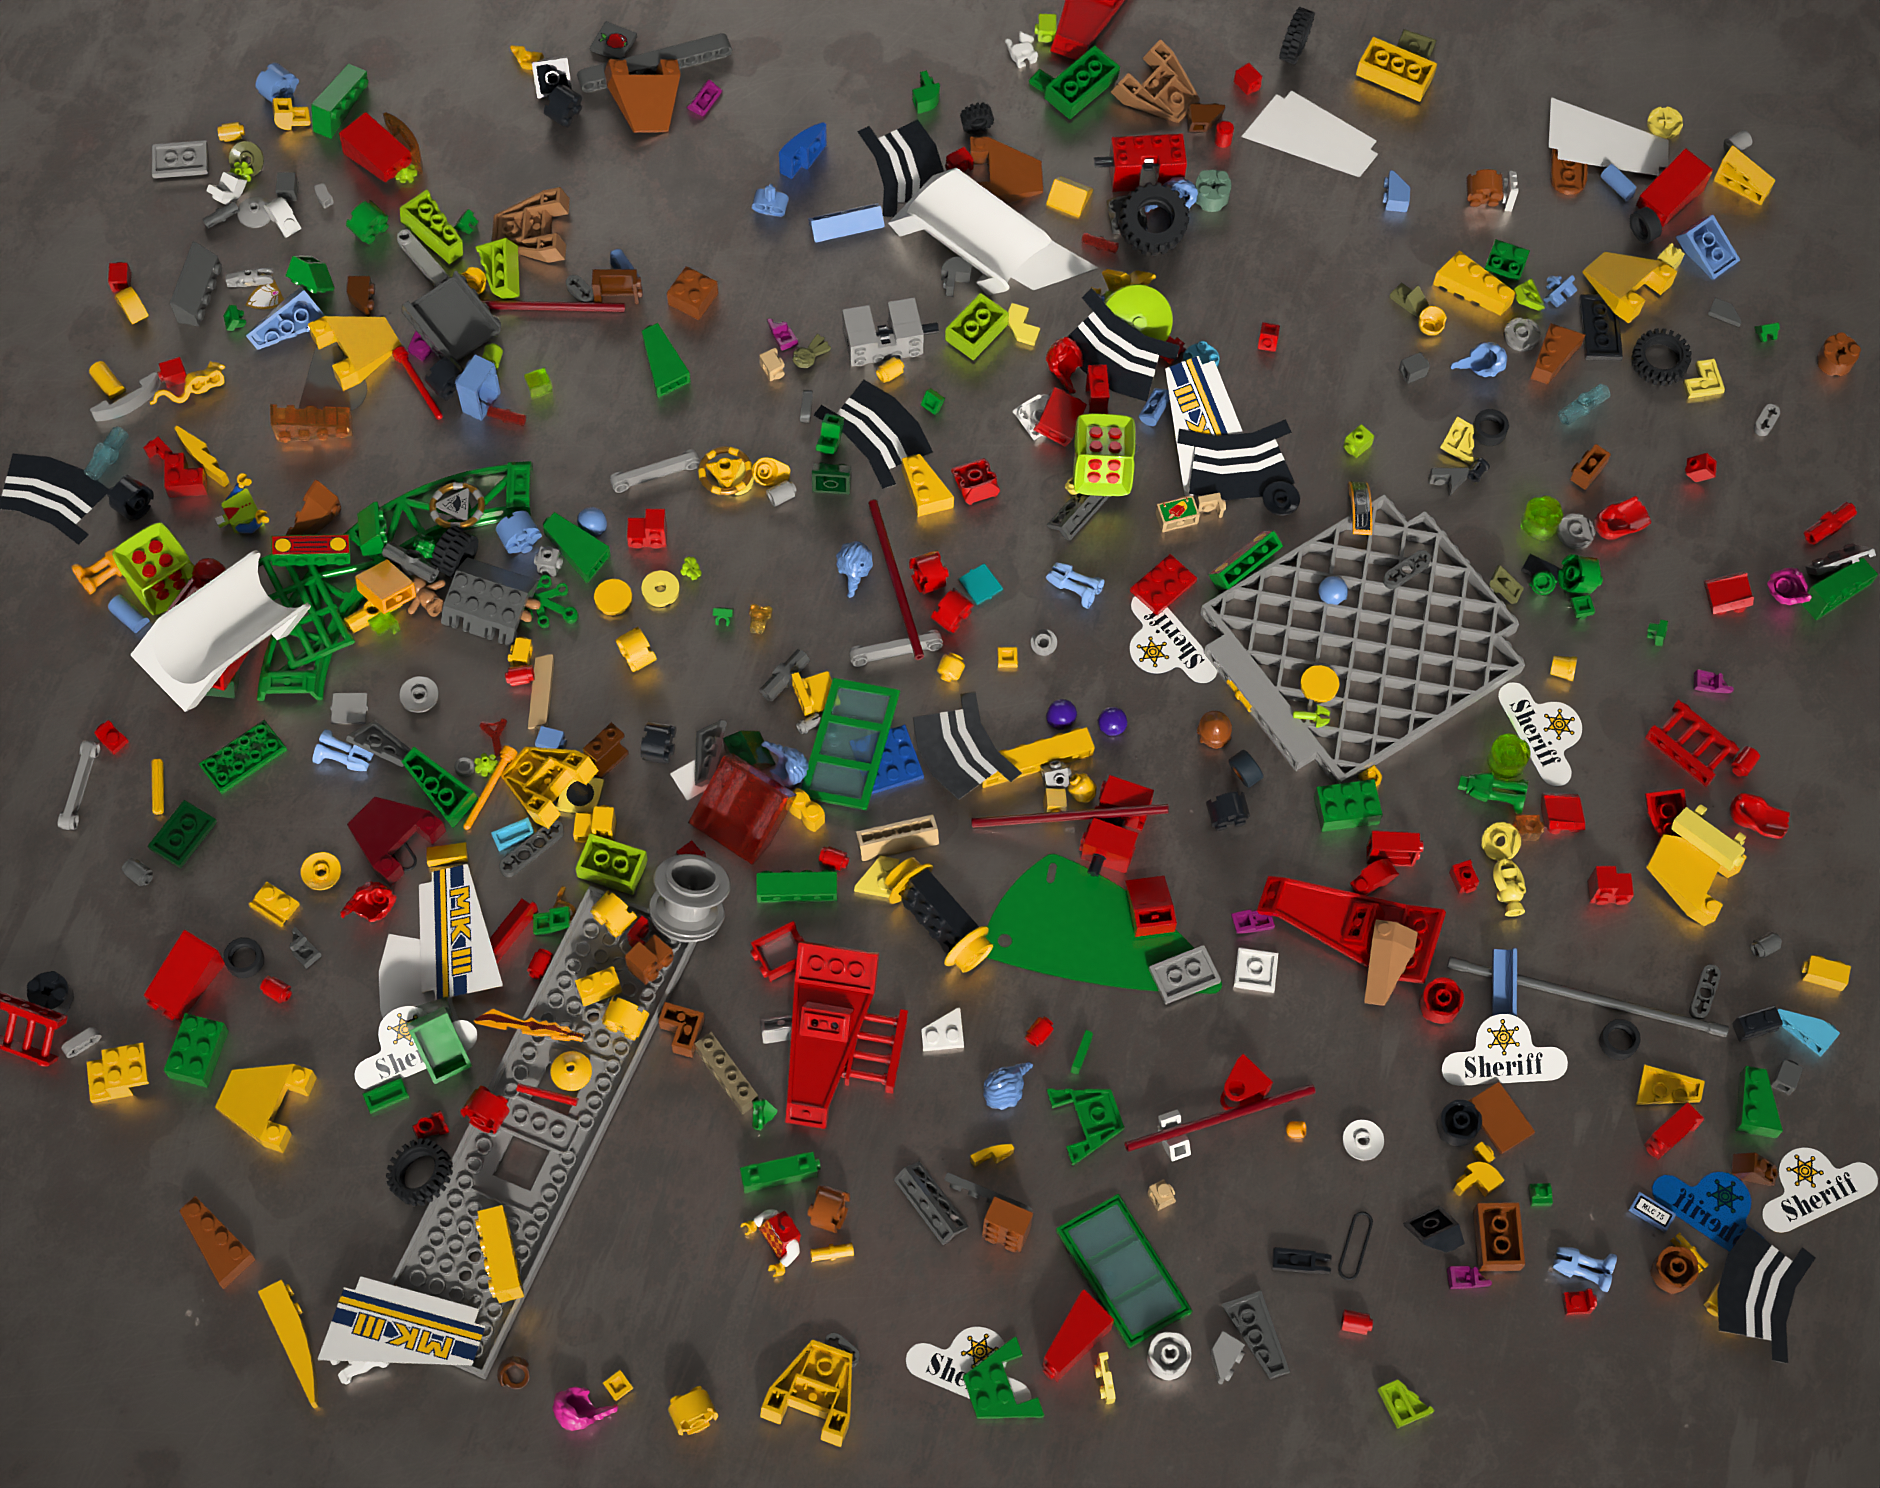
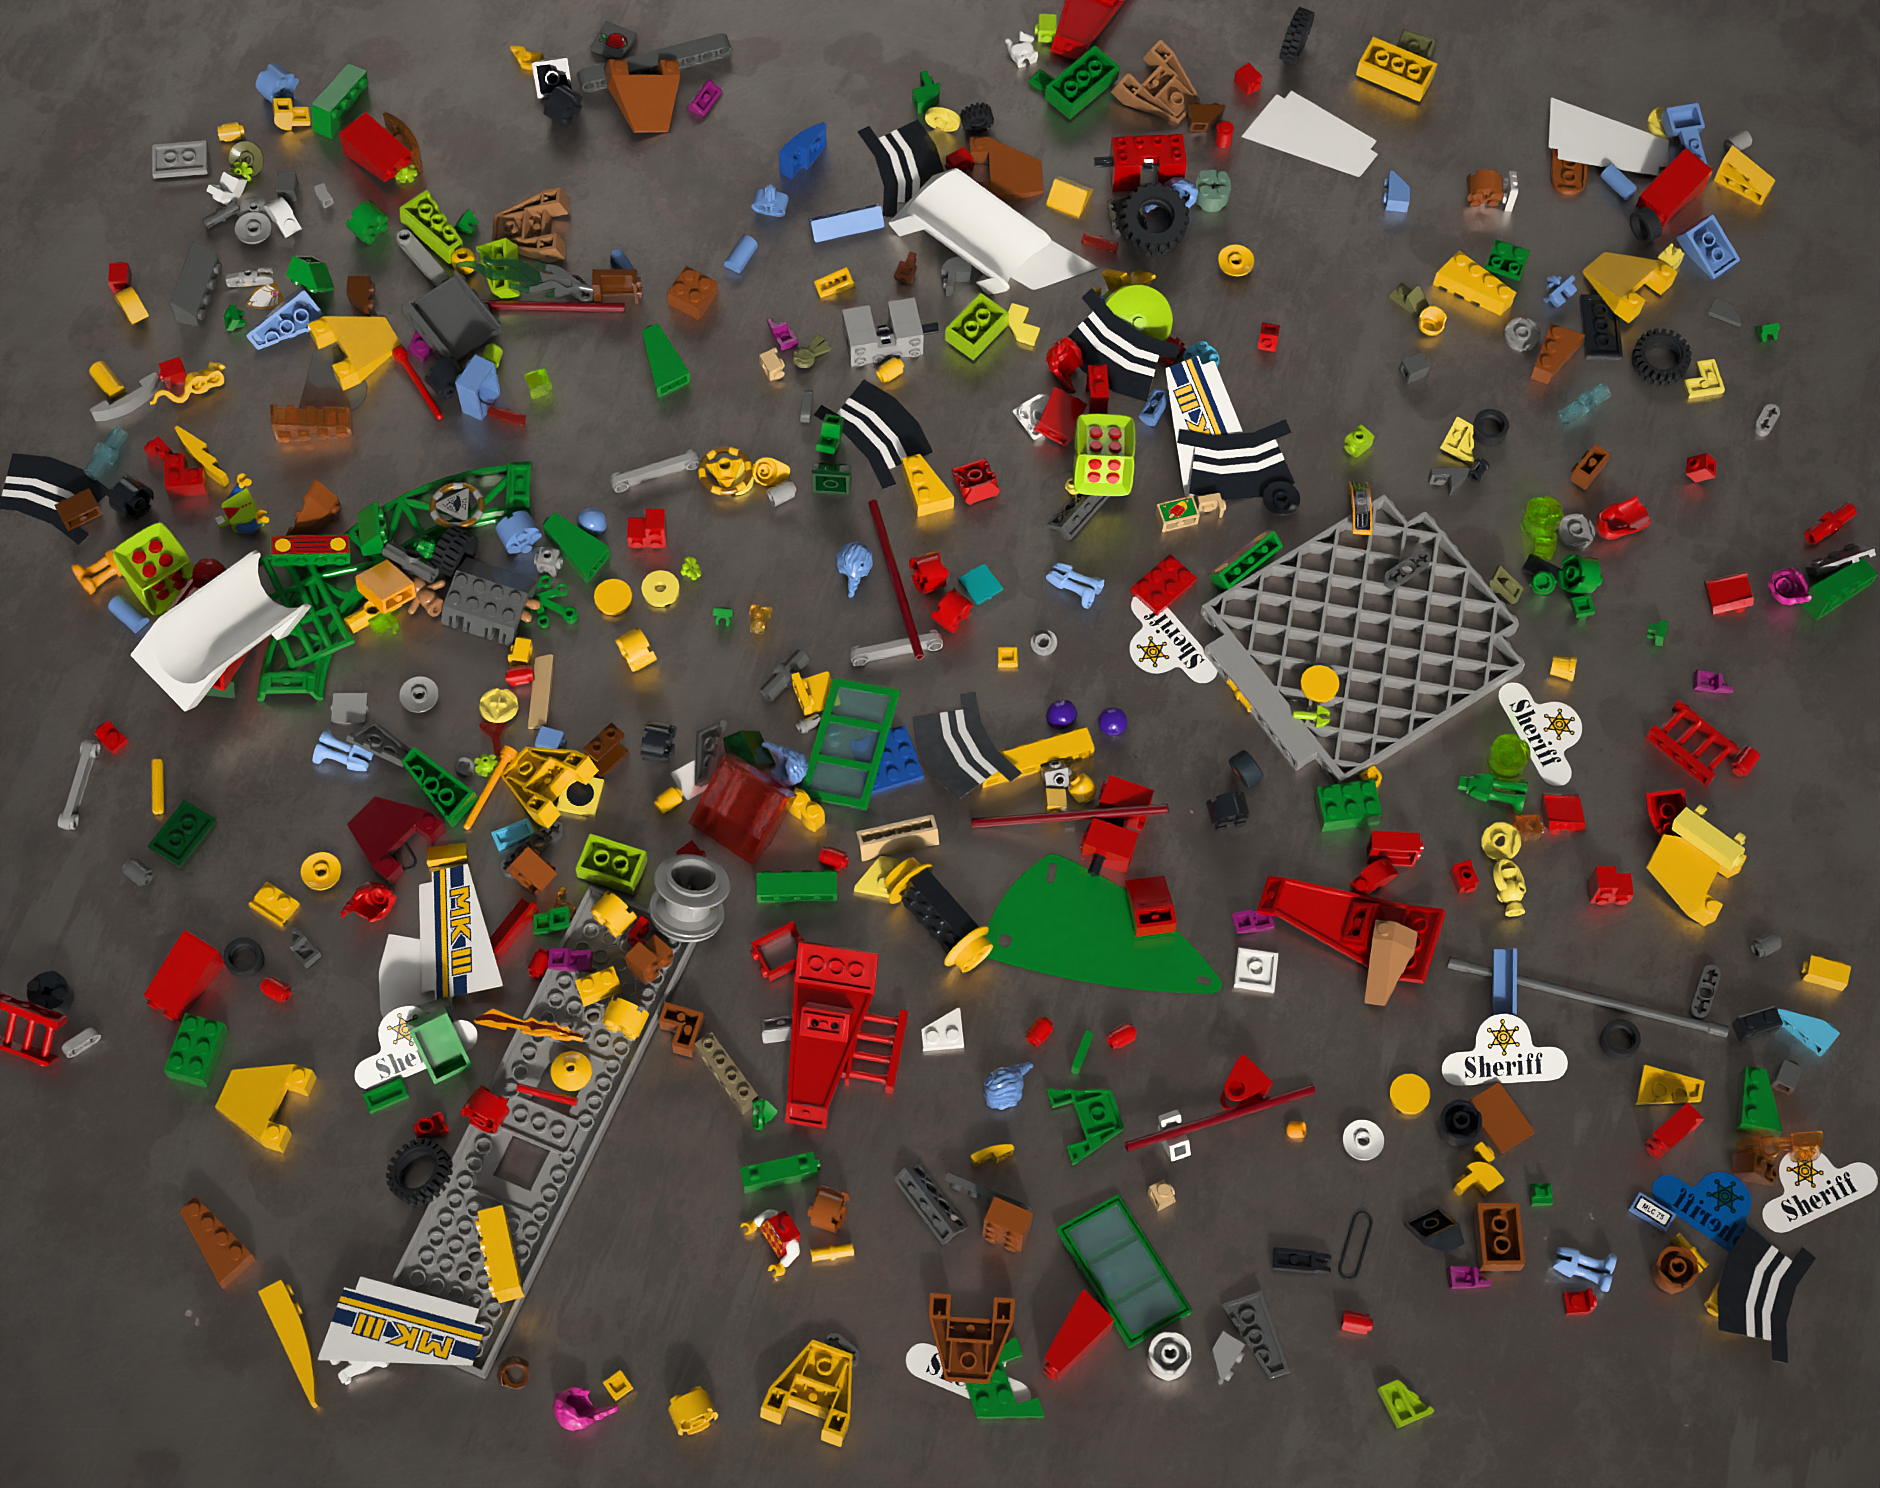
(78, 509): none -> reddish brown brick
(117, 1072): yellow bracket -> none
(242, 756): green tile -> none
(250, 222): none -> light grey dish
(461, 255): none -> yellow head
(475, 279): yellow hair -> none
(498, 705): none -> light yellow tile
(532, 871): none -> dark orange brick
(536, 282): none -> piece
(572, 961): none -> magenta slope
(600, 823): yellow brick -> none
(668, 799): none -> yellow brick
(741, 254): none -> medium blue brick
(838, 275): none -> yellow slope
(907, 270): none -> copper plate
(932, 401): green tile -> none
(942, 118): none -> light yellow tile
(950, 667): yellow head -> none
(970, 1345): none -> dark orange wedge
(1101, 1370): light yellow wing -> none
(1121, 1035): none -> red brick
(1184, 974): light grey plate -> none
(1214, 729): dark orange hair -> none
(1239, 255): none -> yellow dish
(1333, 590): medium blue hair -> none
(1409, 1093): none -> yellow tile
(1451, 996): red brick -> none
(1484, 359): medium blue hair -> none
(1529, 296): lime wing -> none
(1545, 547): none -> clear neon green panel
(1686, 123): none -> medium blue plate
(1758, 815): red hair -> none
(1801, 1146): none -> clear orange plate
(1838, 354): dark orange brick -> none

